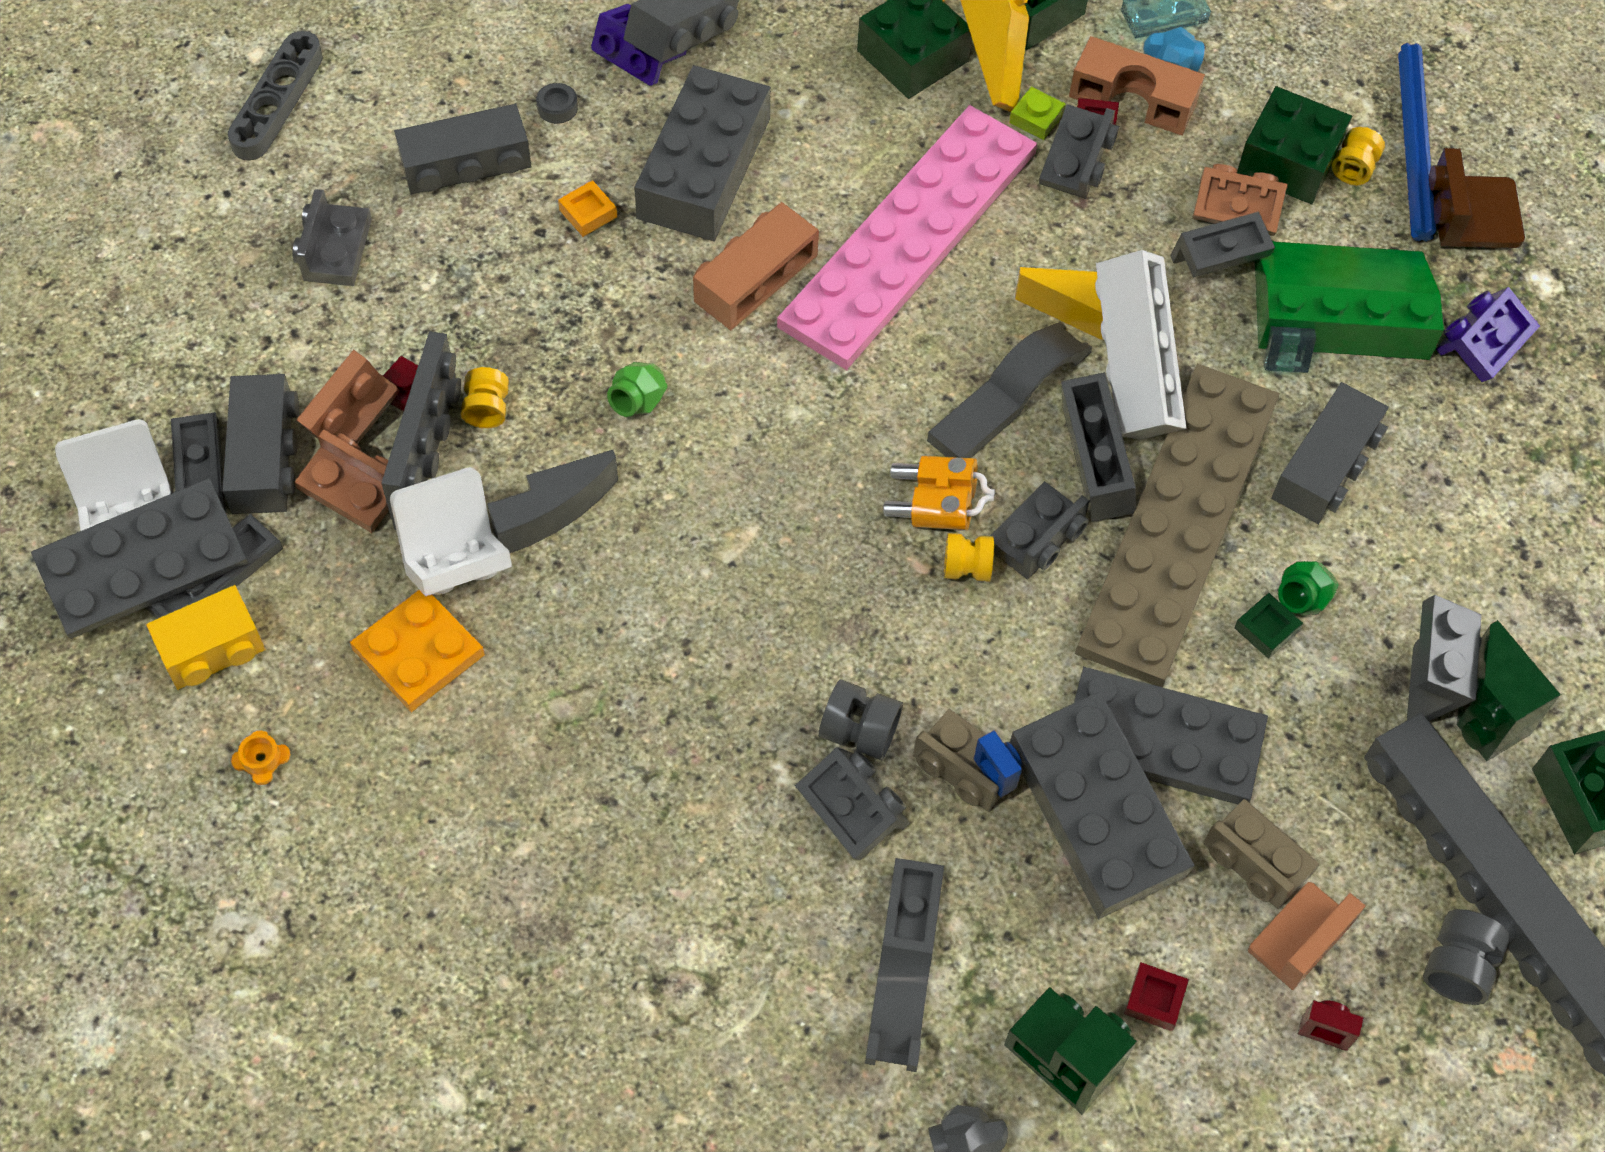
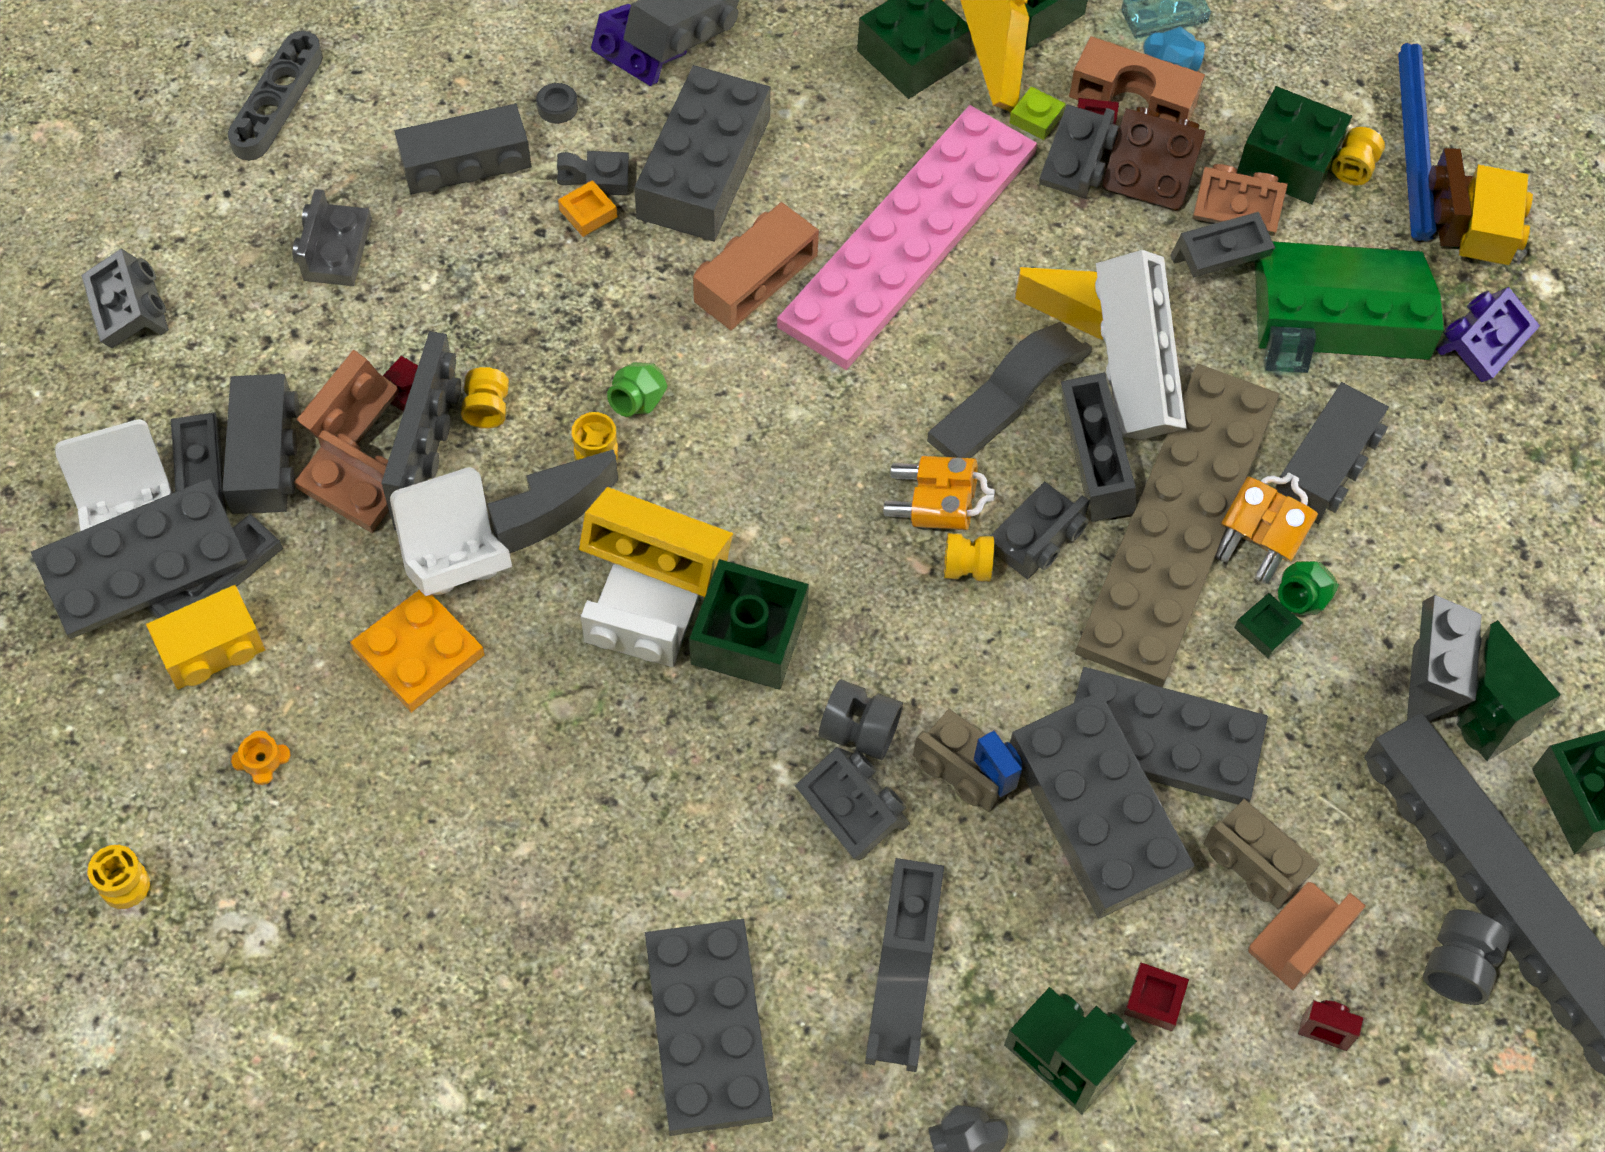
(123, 298): none -> dark grey bracket
(123, 887): none -> yellow wheel
(593, 435): none -> yellow wheel
(605, 168): none -> dark grey plate
(639, 616): none -> white bracket
(654, 540): none -> yellow brick
(708, 1027): none -> dark grey plate
(749, 624): none -> dark green brick
(1153, 158): none -> reddish brown bracket
(1267, 520): none -> light orange piece
(1498, 213): none -> yellow brick

